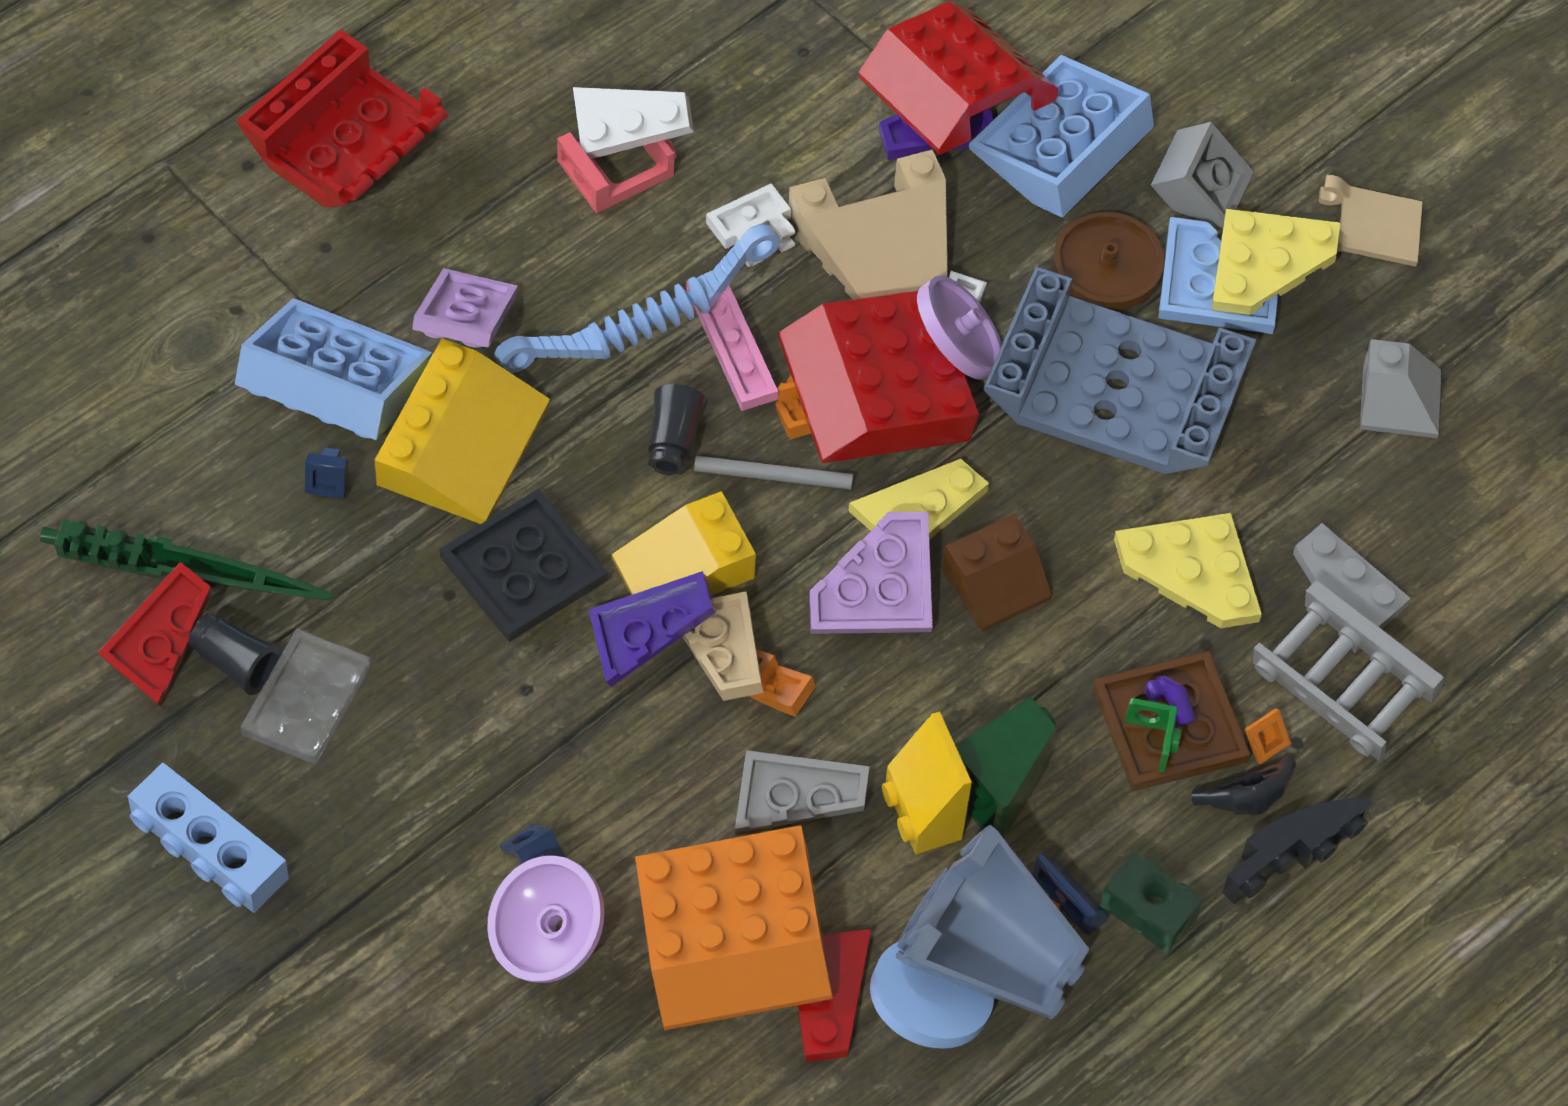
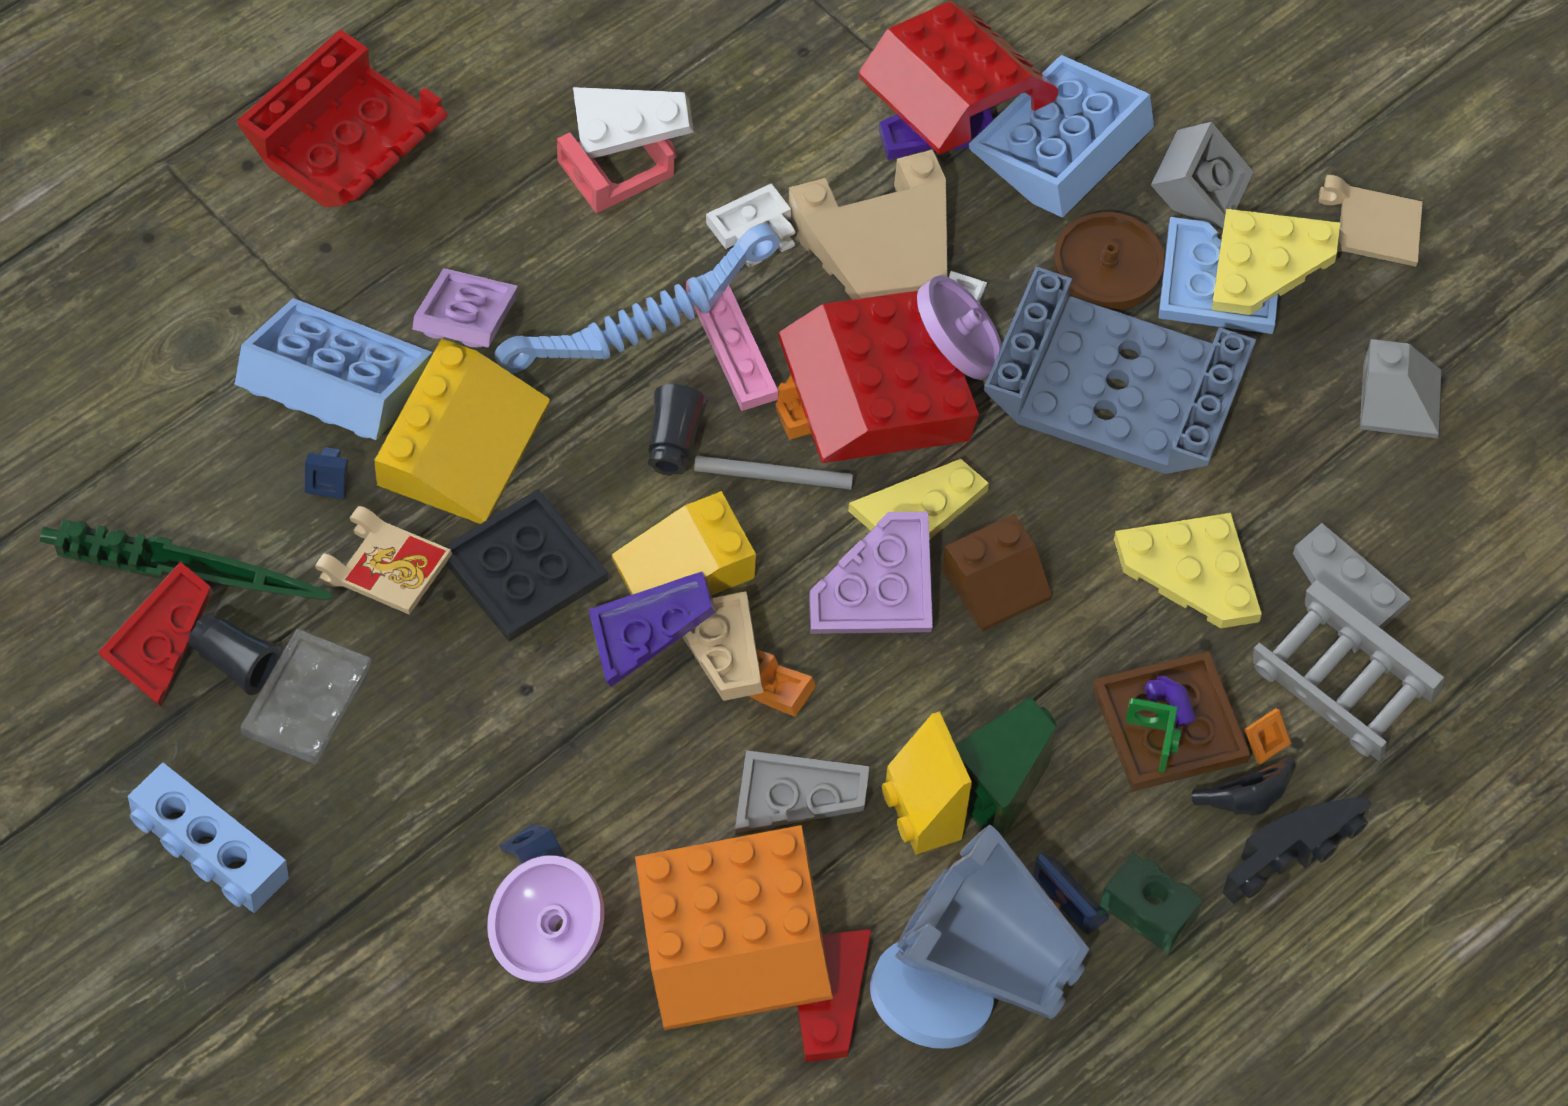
(388, 564): none -> tan flag

